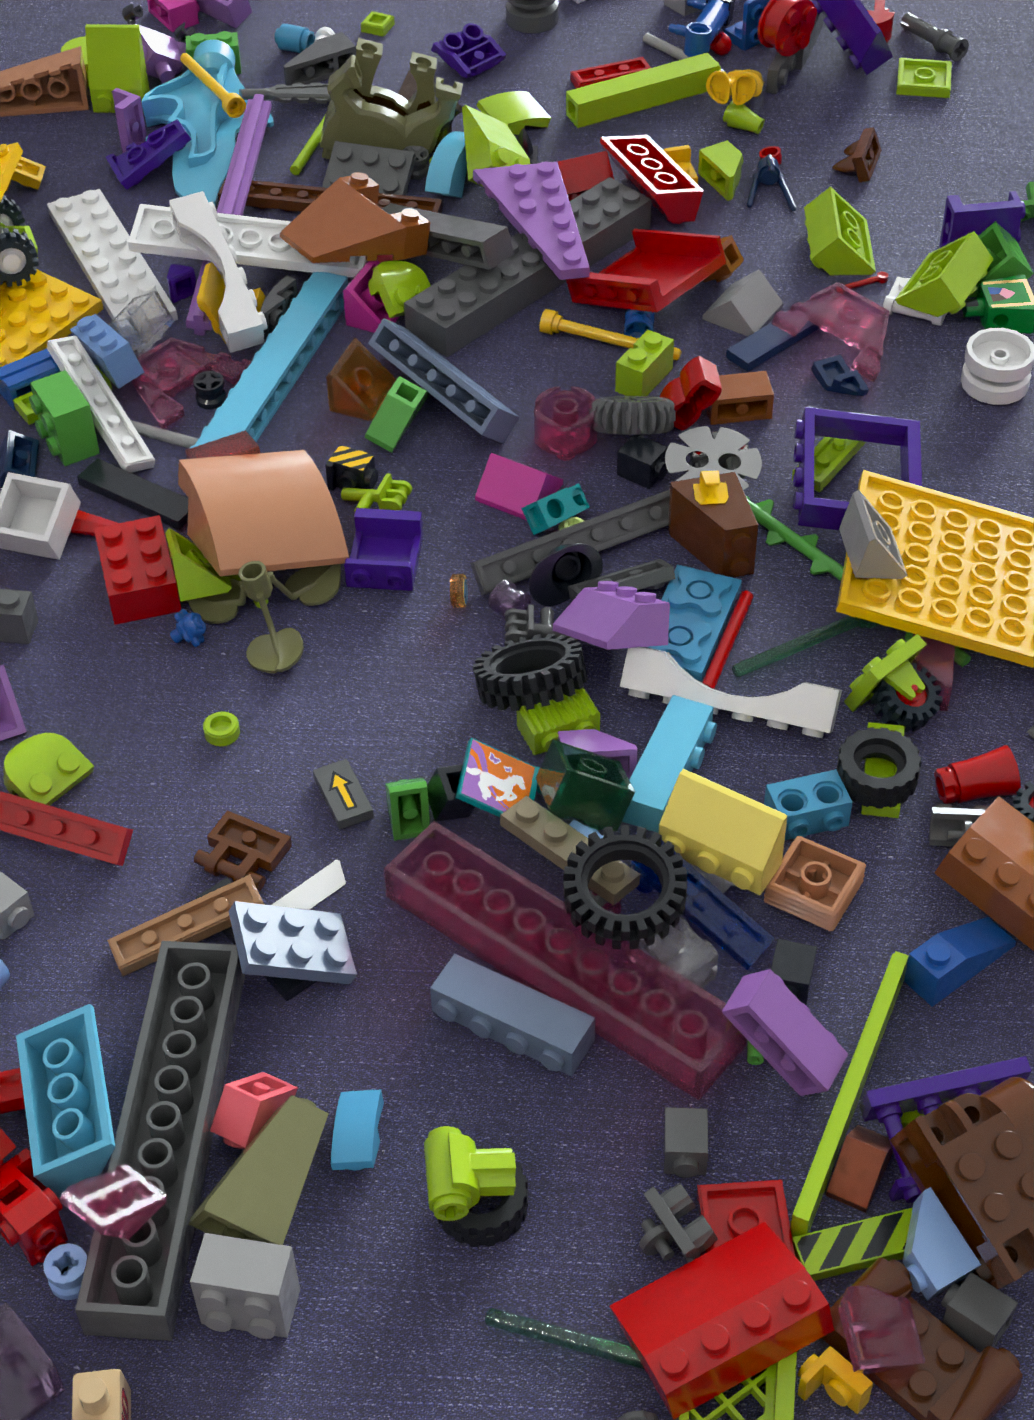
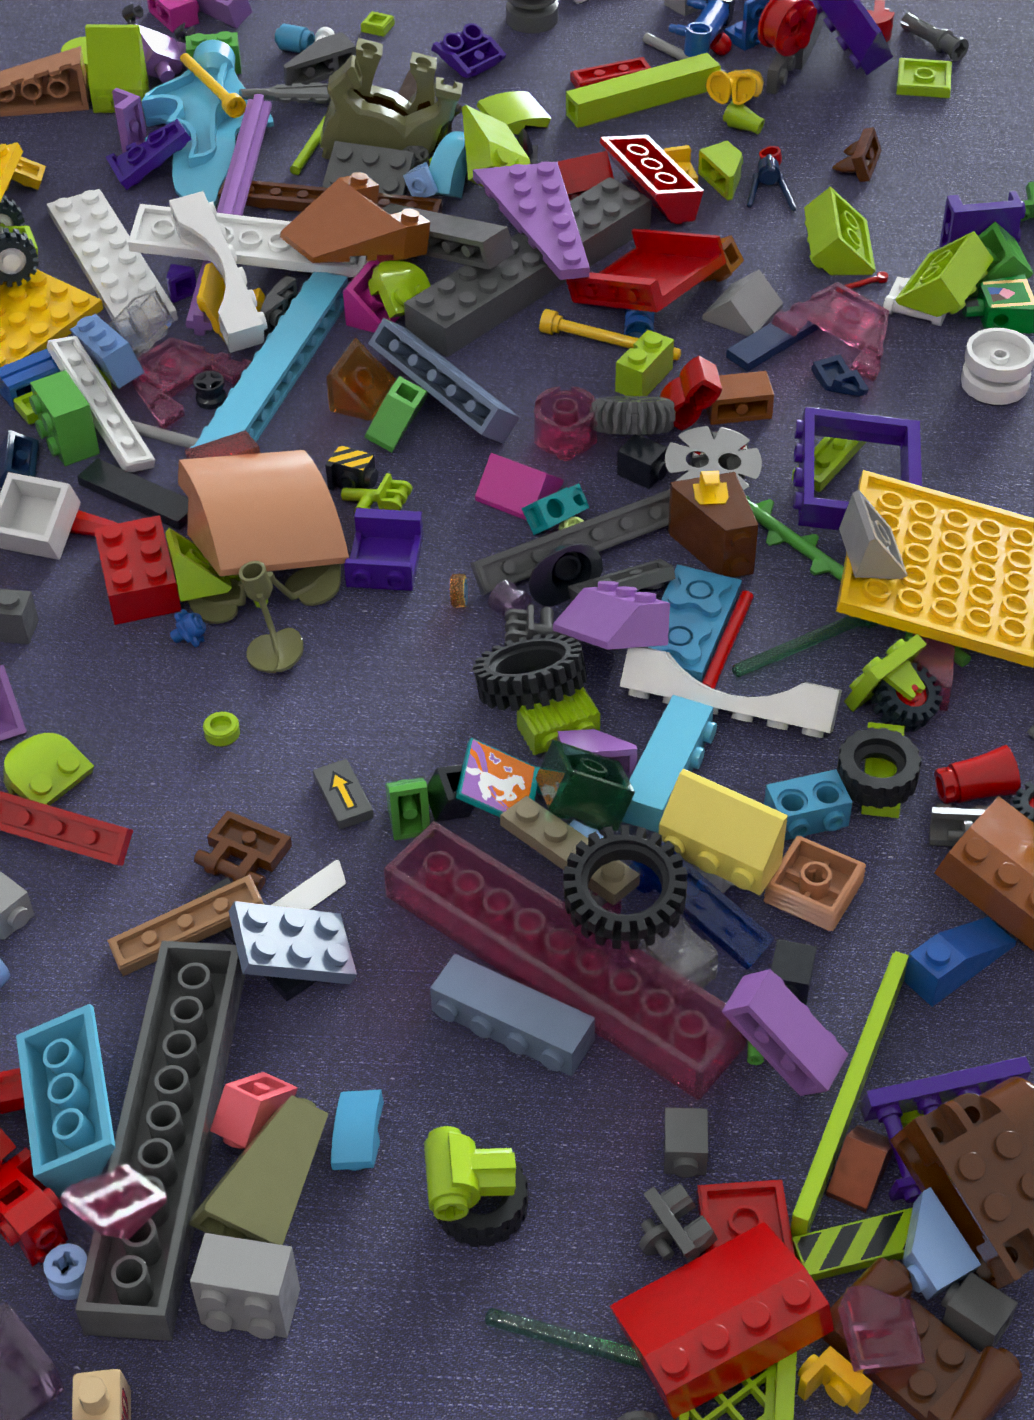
(420, 181): none -> light blue bracket

